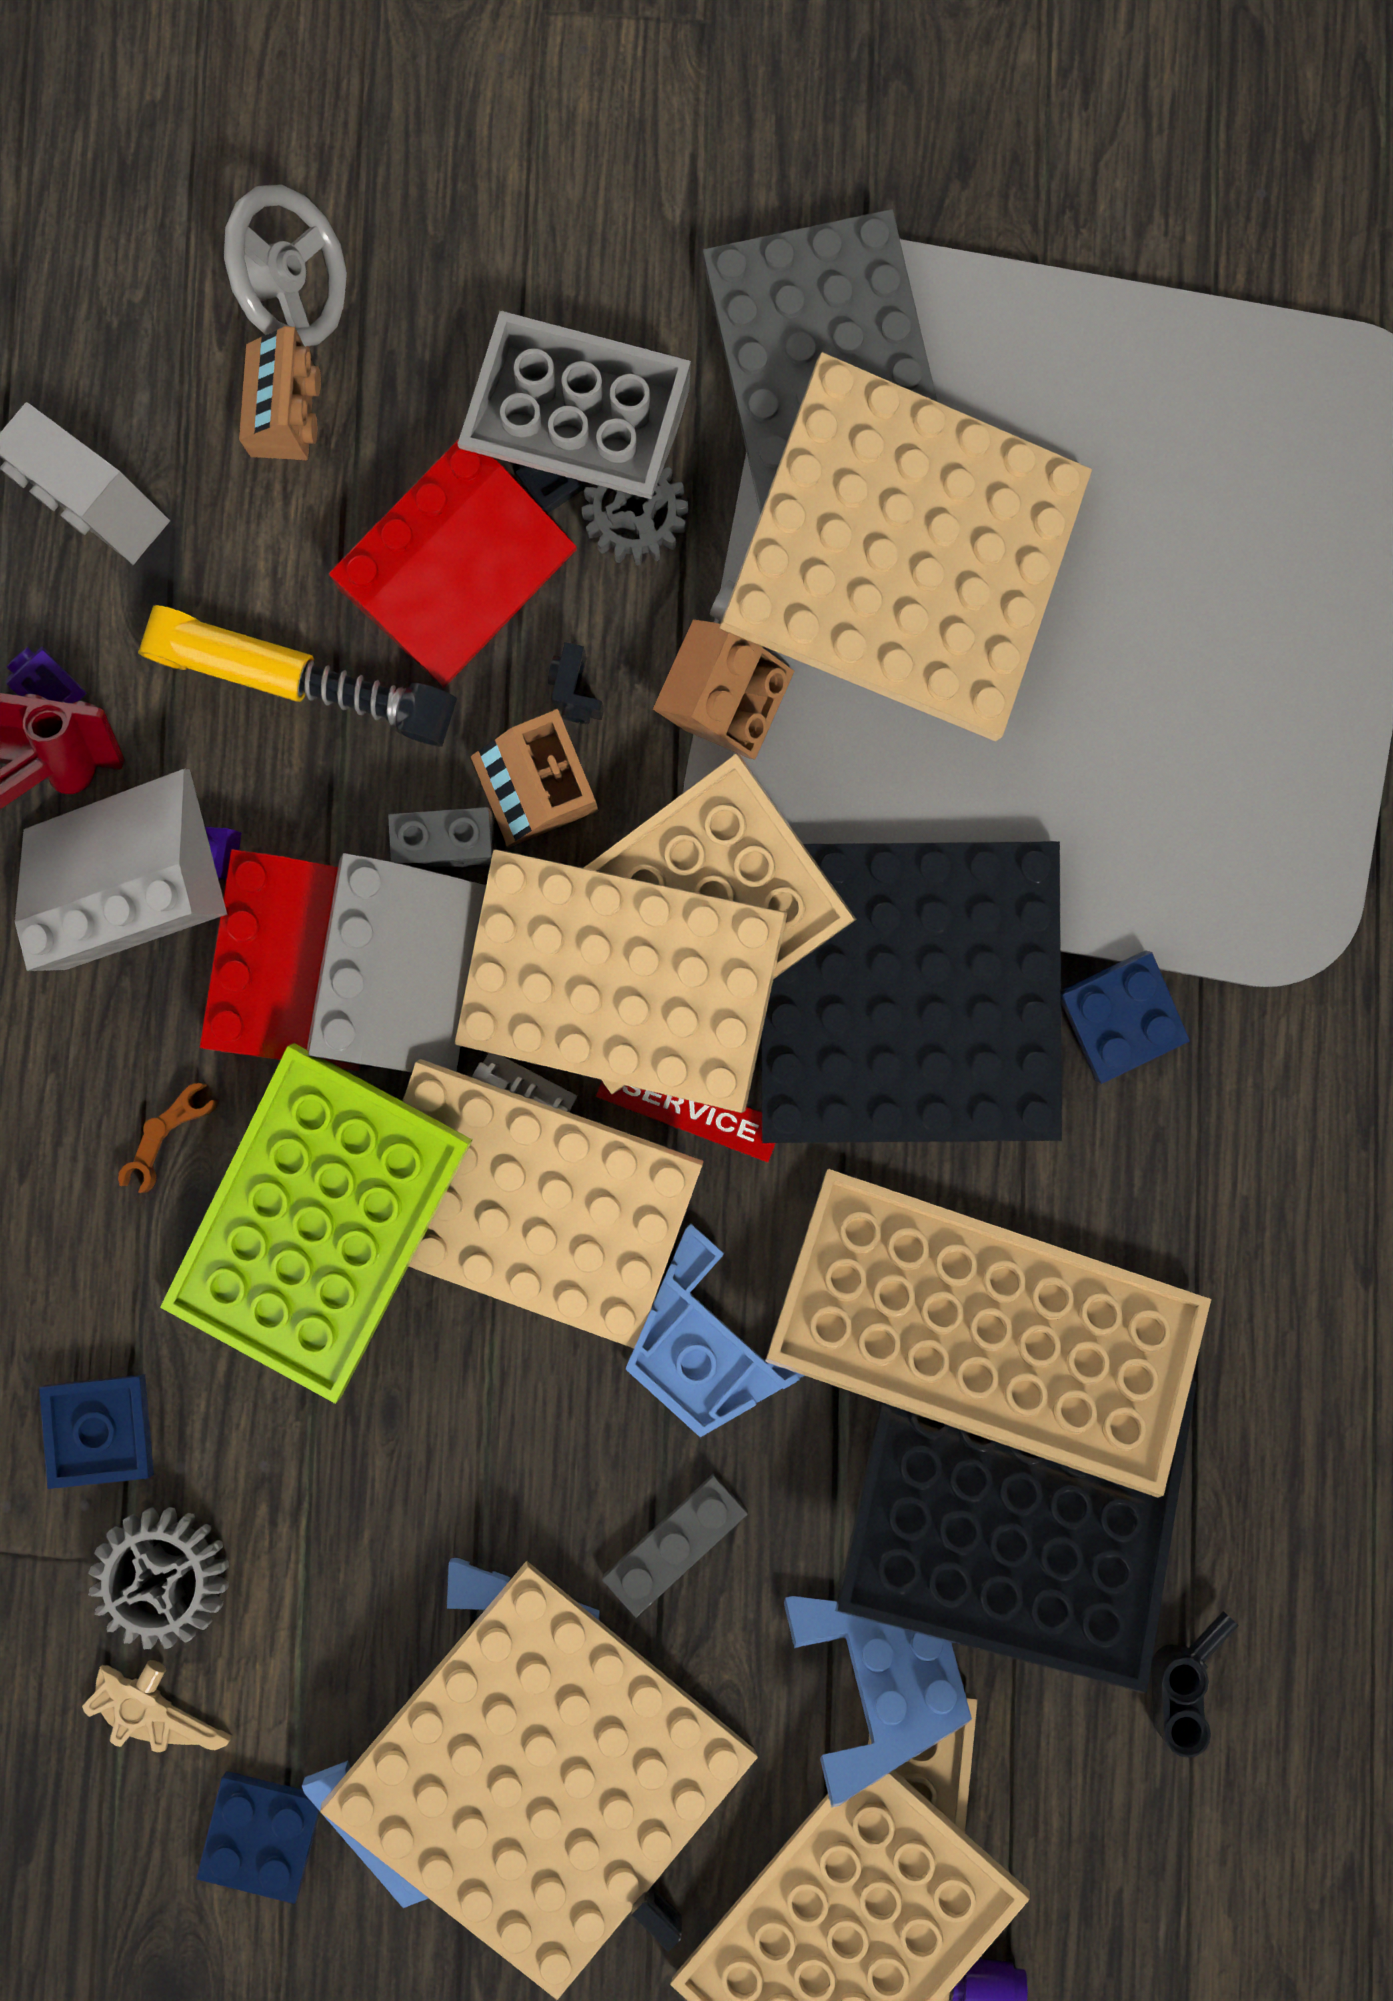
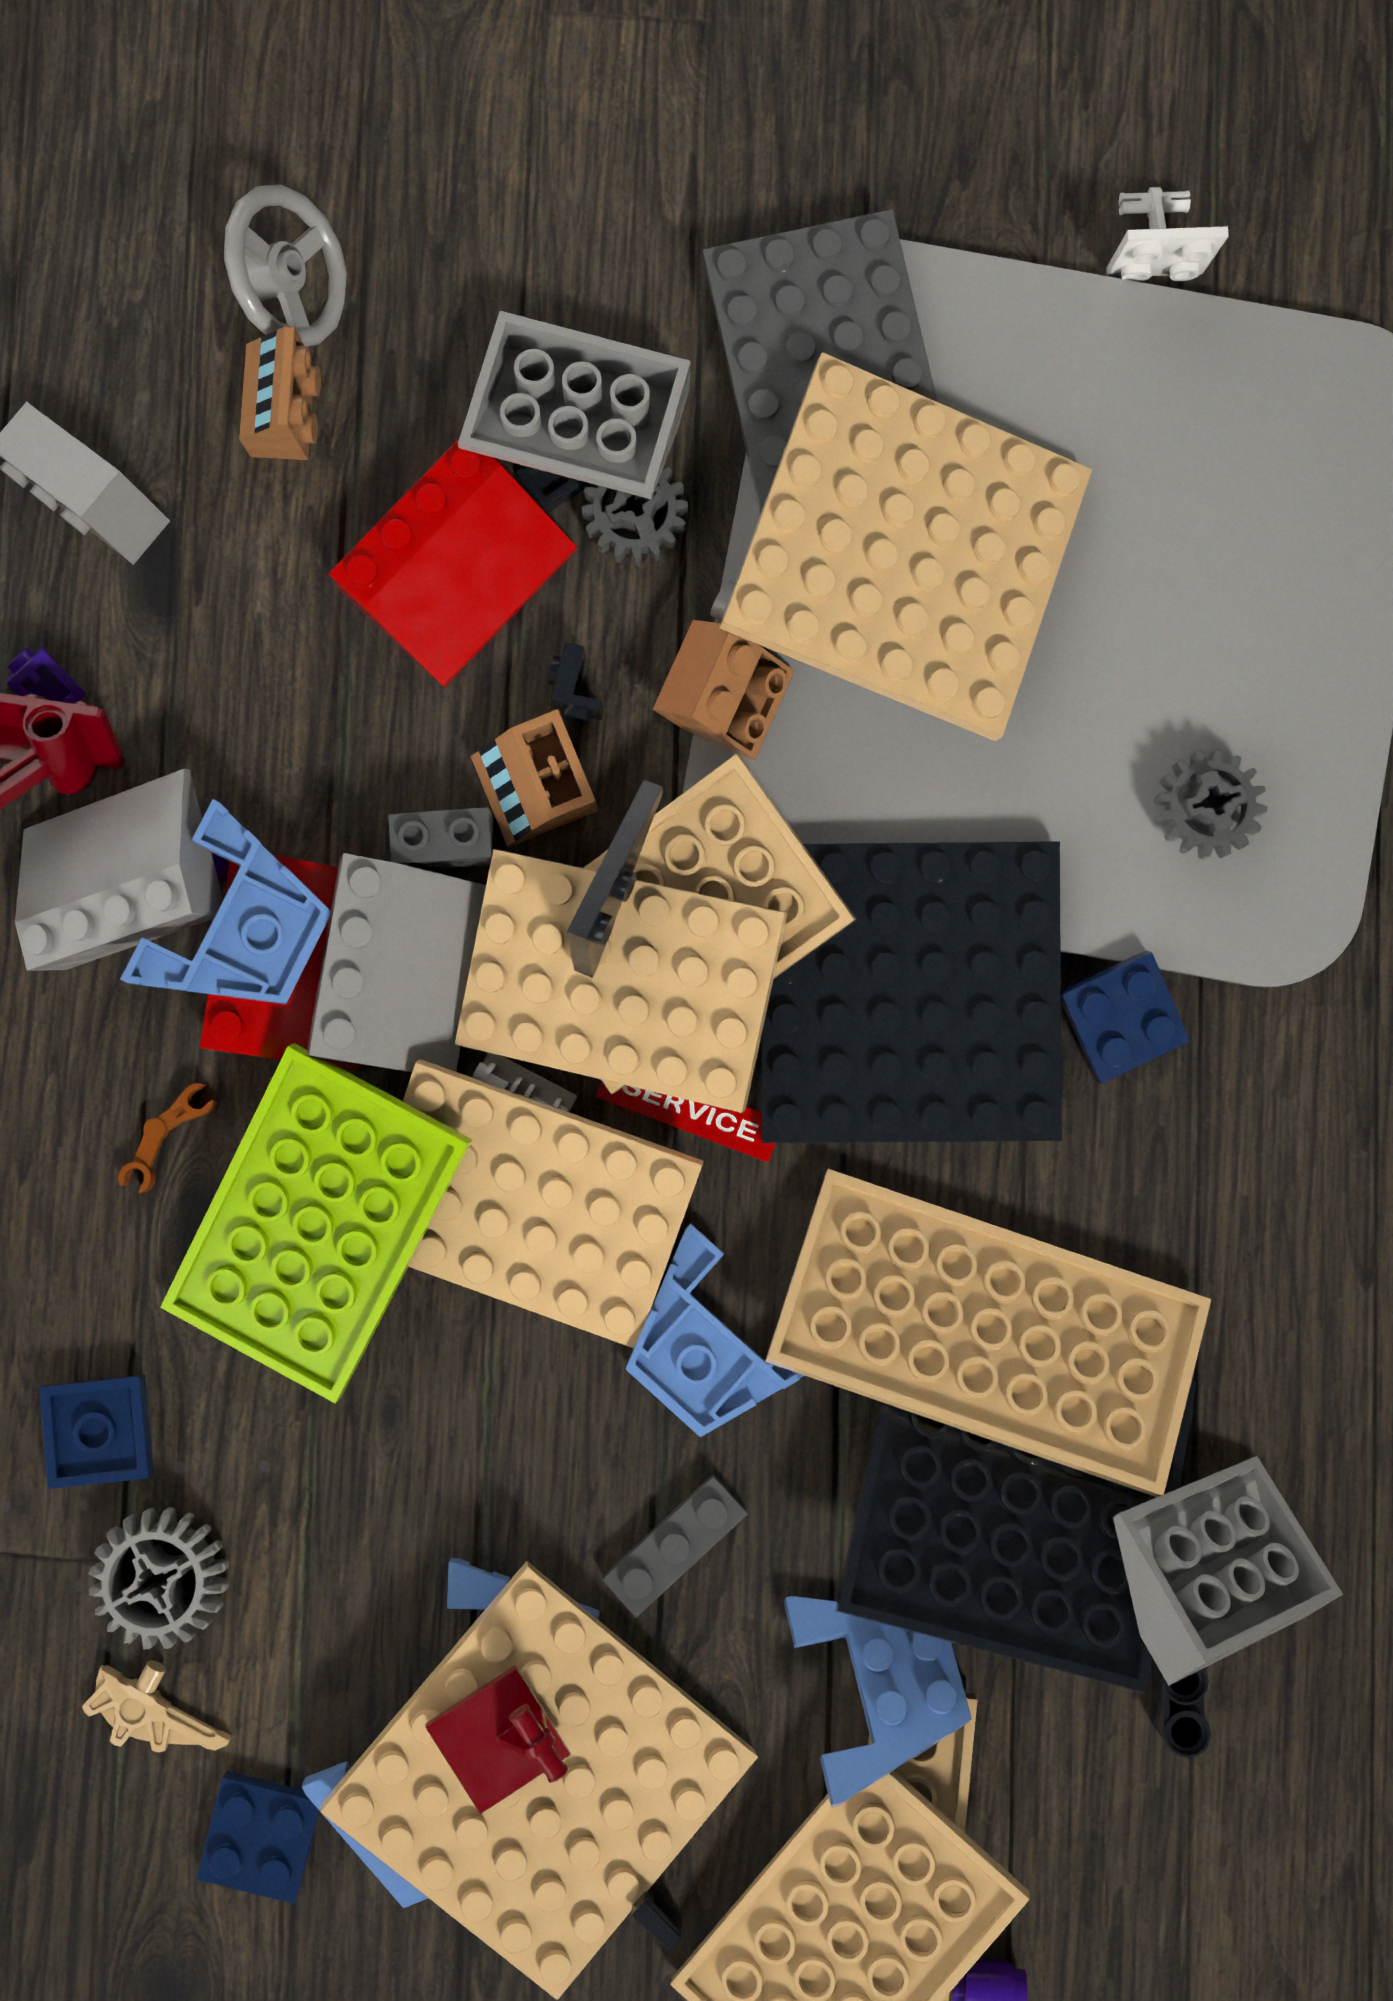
(185, 643): piece -> none
(258, 933): none -> medium blue wing
(499, 1740): none -> dark red plate
(612, 883): none -> black wing
(1163, 251): none -> white plate
(1213, 824): none -> dark grey gear
(1218, 1568): none -> light grey slope

